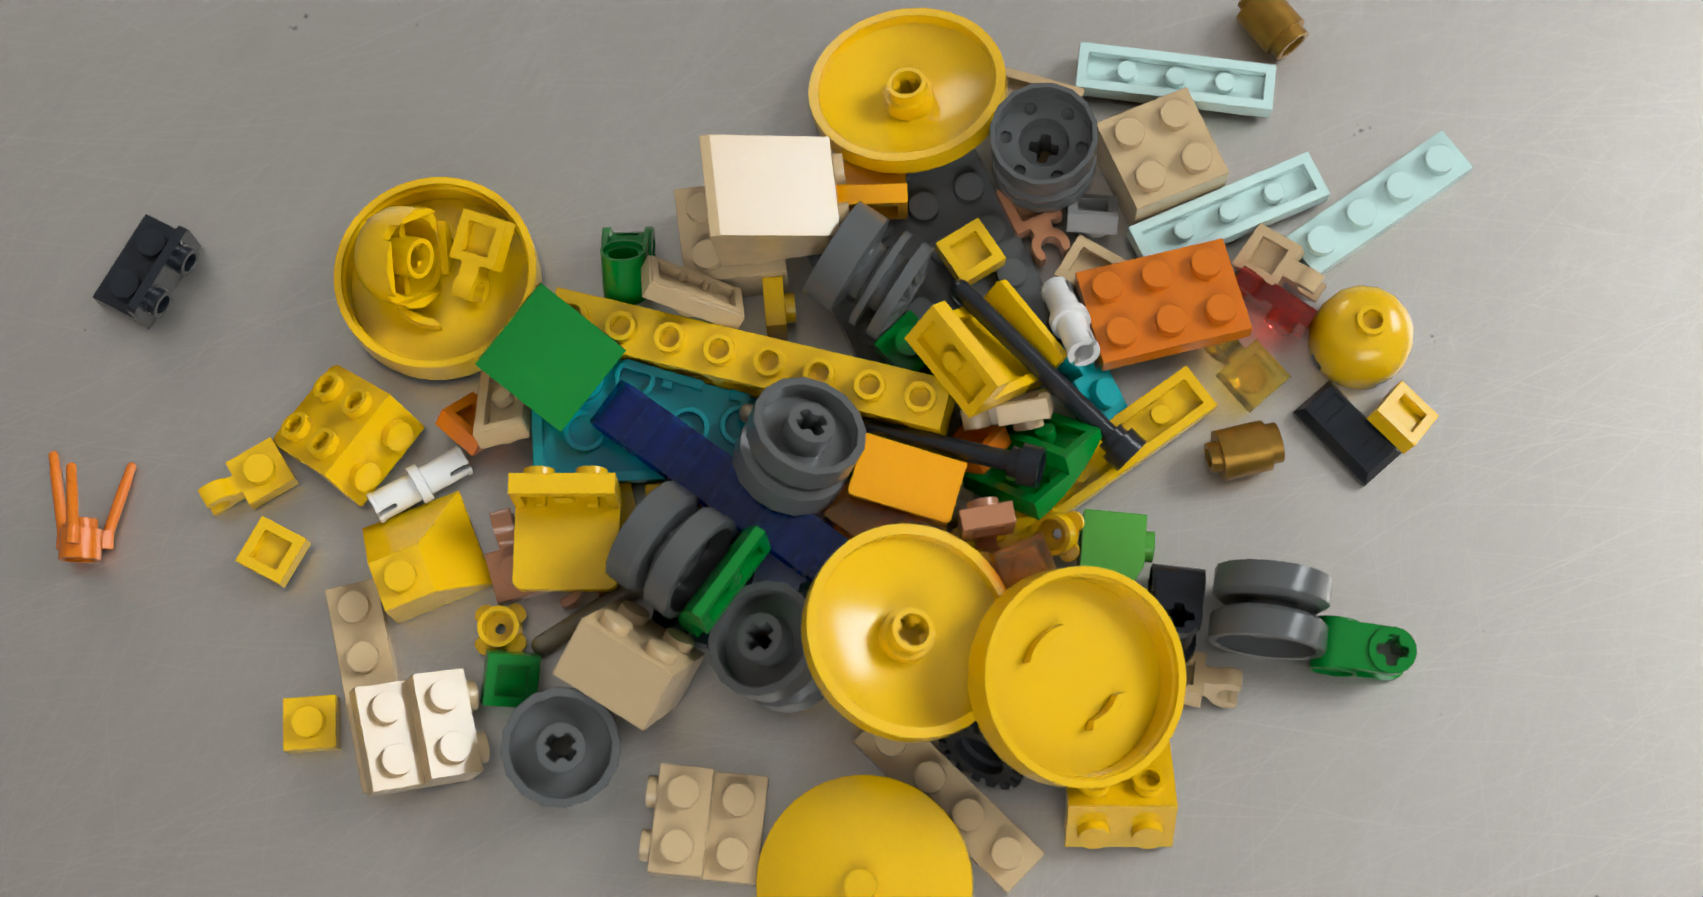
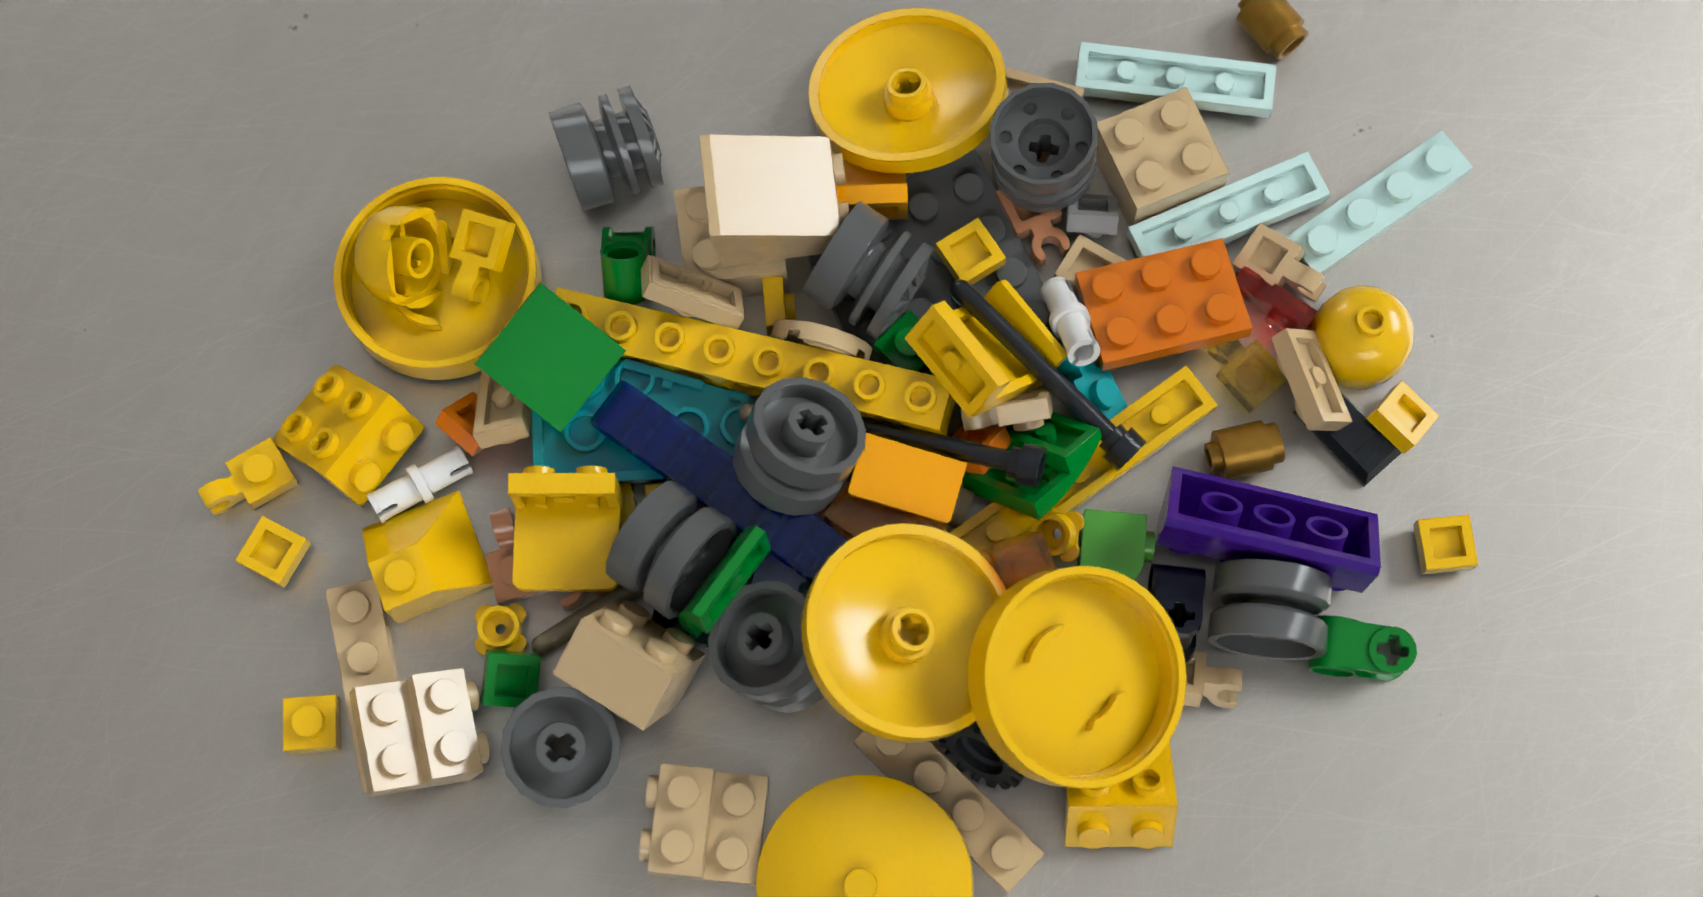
(79, 537): orange plant -> none
(148, 271): black bracket -> none
(607, 147): none -> dark grey wheel
(821, 337): none -> tan tile
(985, 521): nougat plate -> none
(1255, 522): none -> dark purple slope
(1311, 380): none -> tan plate
(1445, 544): none -> yellow plate

